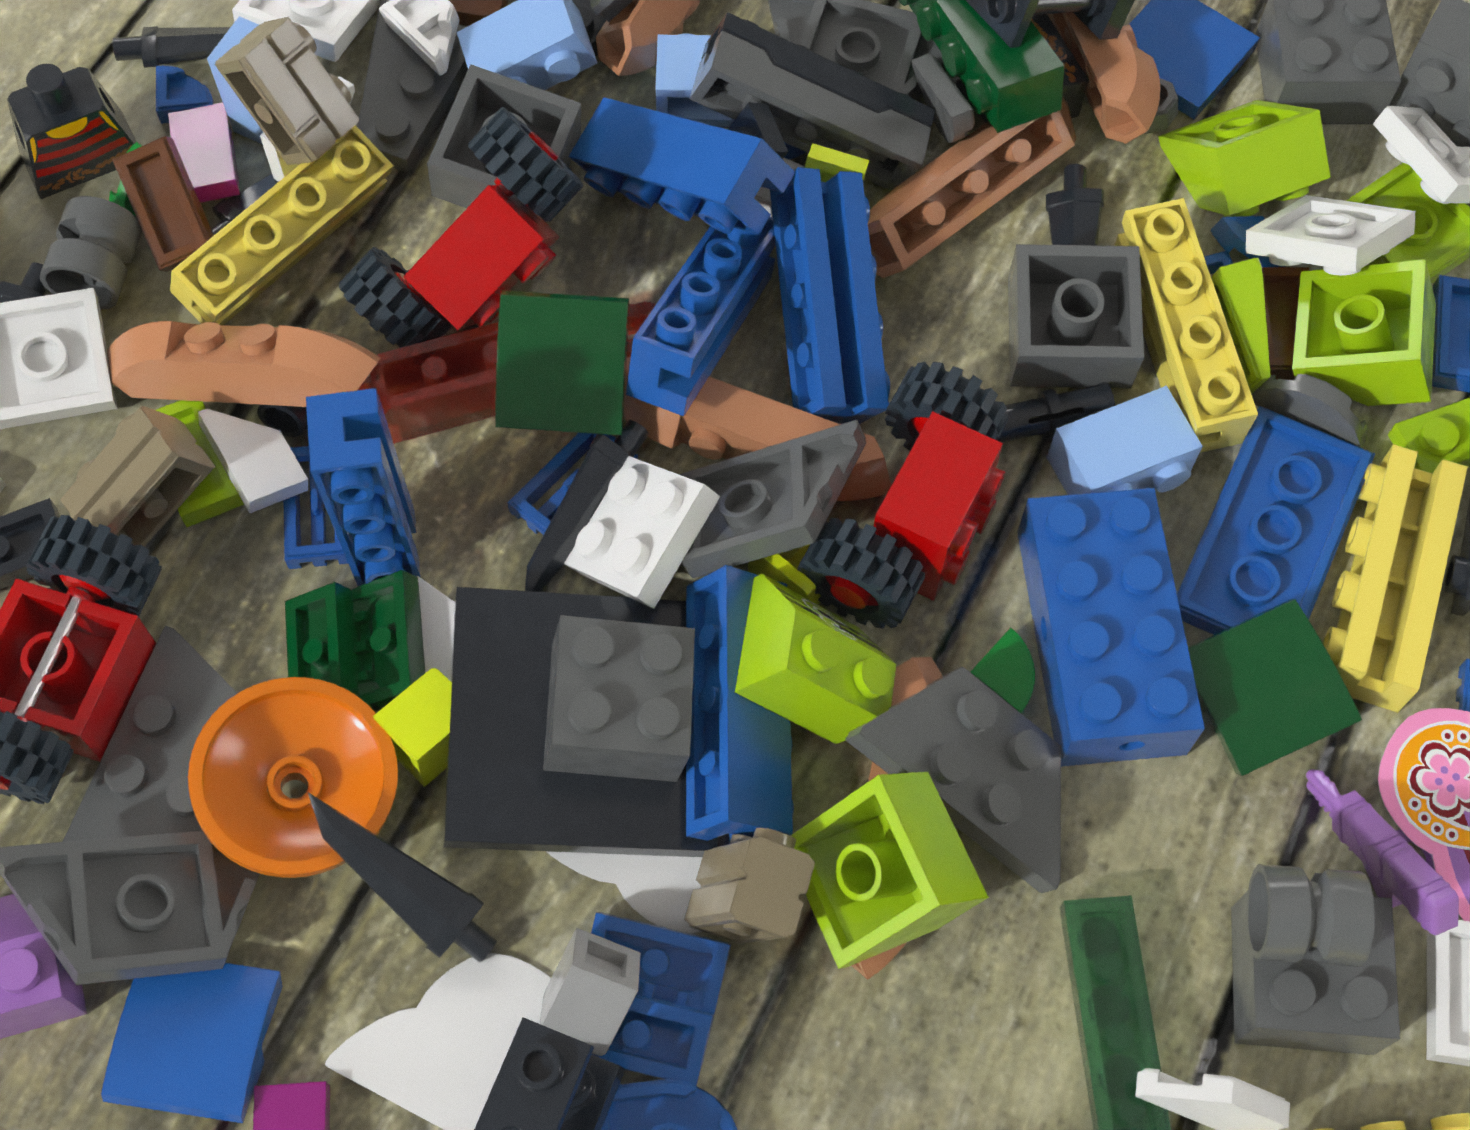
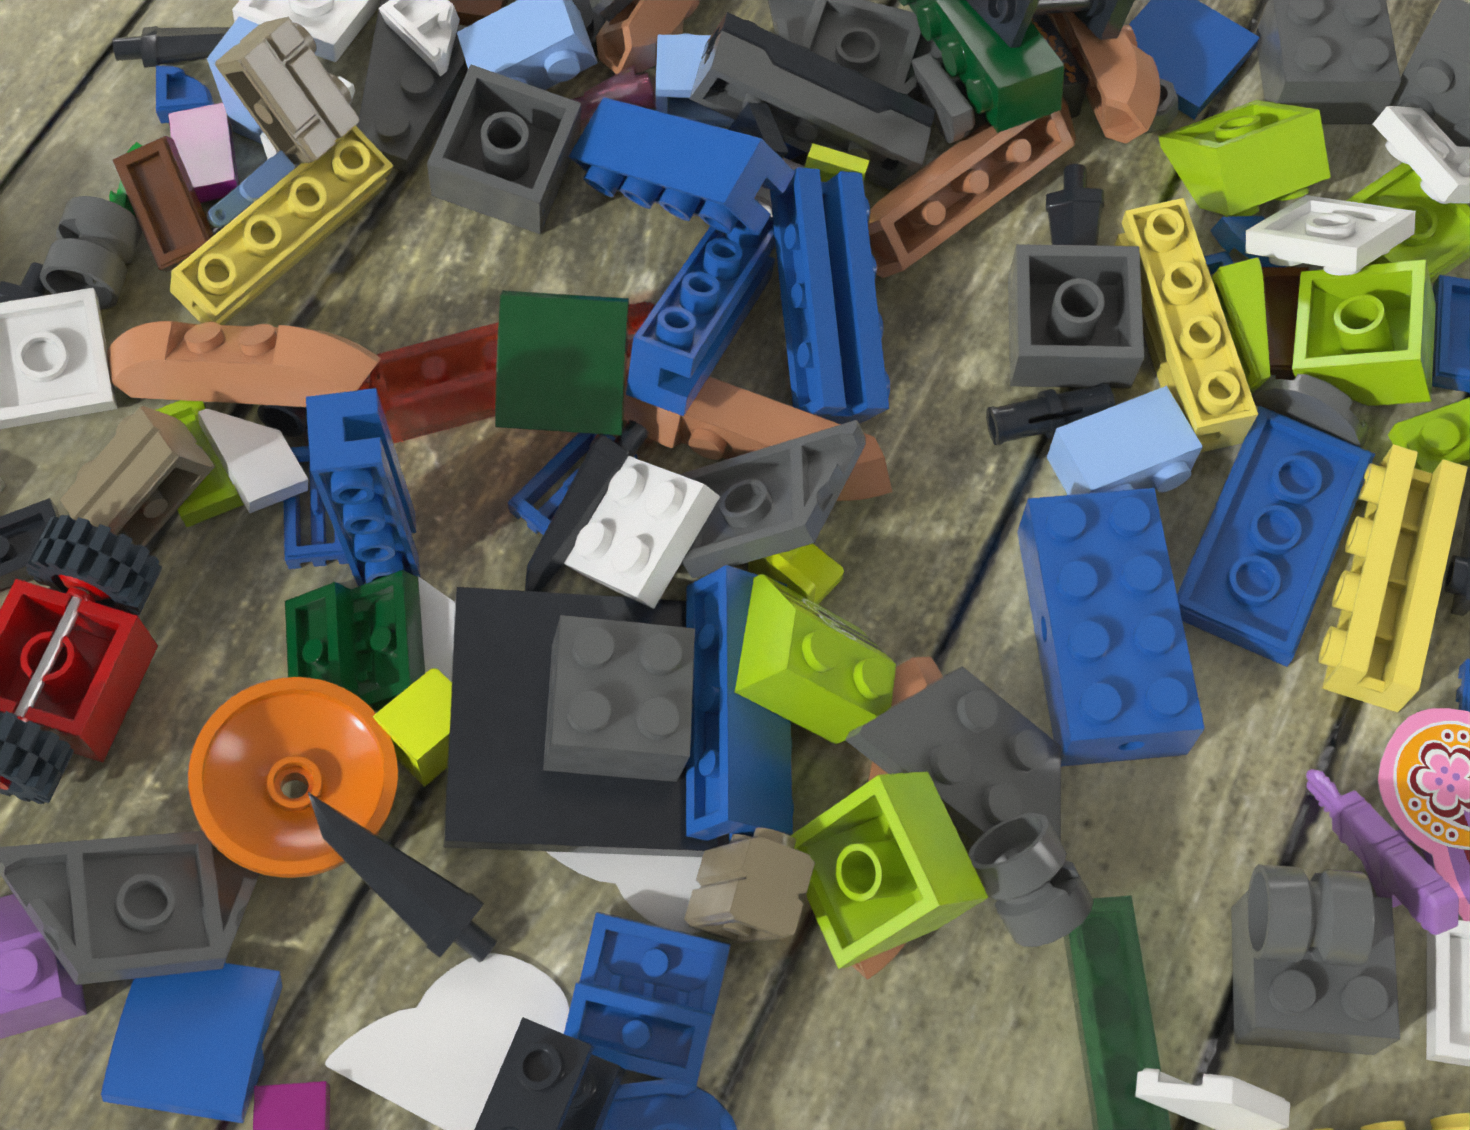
(67, 128): black torso -> none
(146, 764): dark grey wing -> none
(250, 189): none -> medium blue piece
(481, 252): brick -> none
(591, 990): light grey panel -> none
(623, 87): none -> clear pink cone
(930, 509): brick -> none
(1008, 670): green tile -> none
(1033, 884): none -> dark grey wheel
(1270, 687): dark green slope -> none

